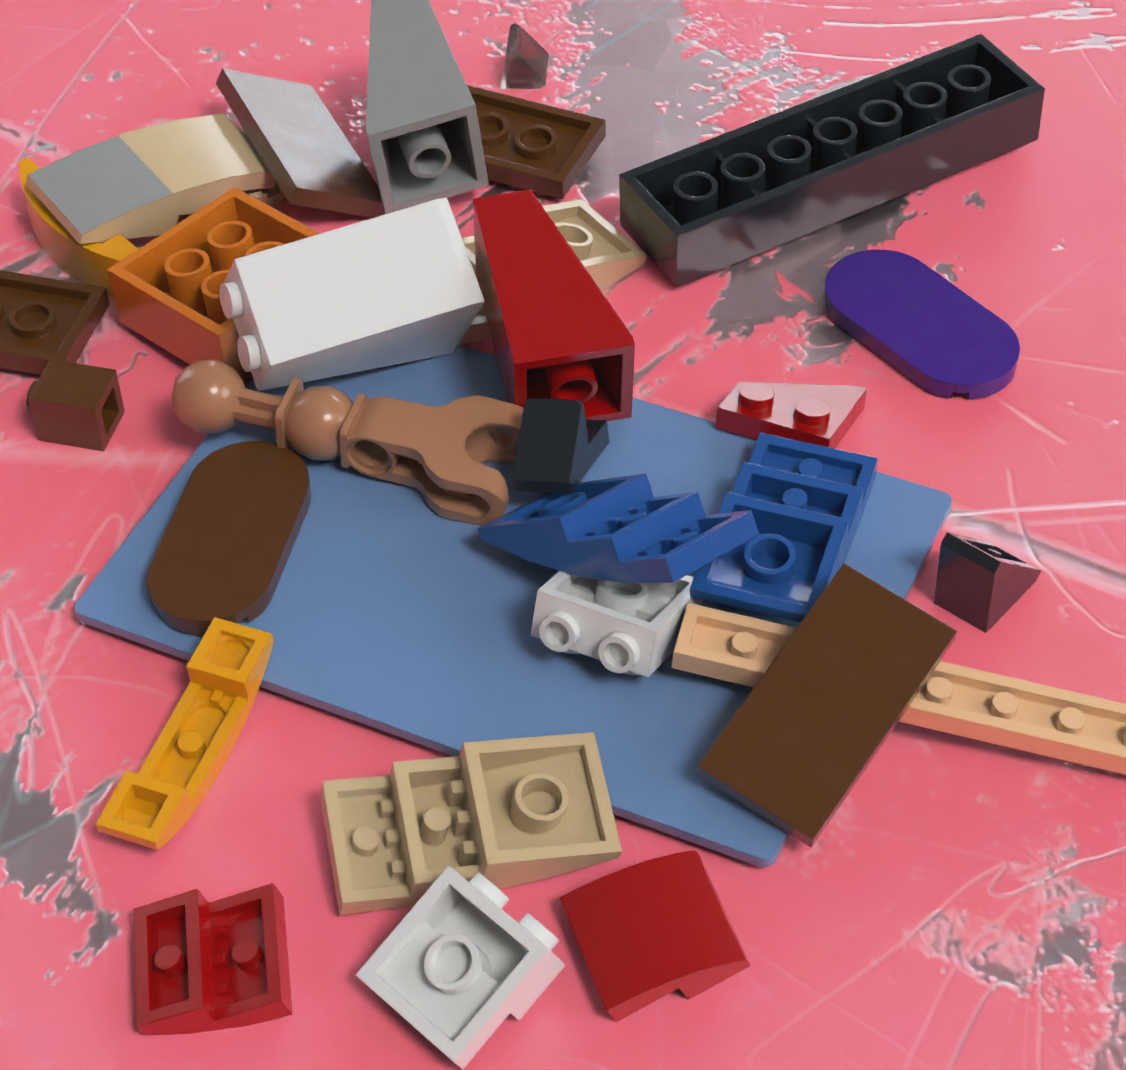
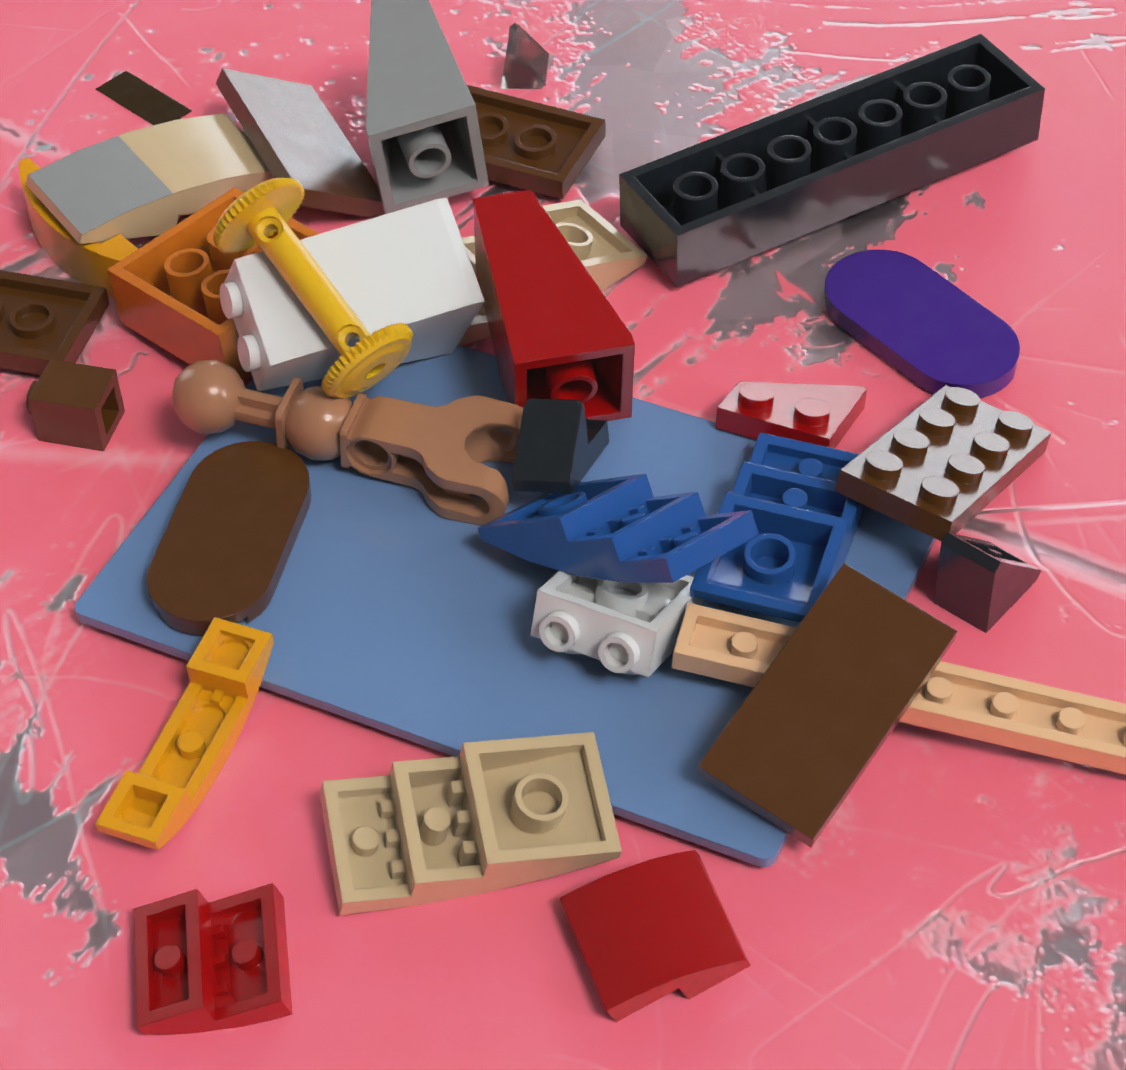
(143, 99): none -> dark brown sticker
(266, 211): none -> yellow hose
(462, 964): white plate -> none
(943, 462): none -> plate

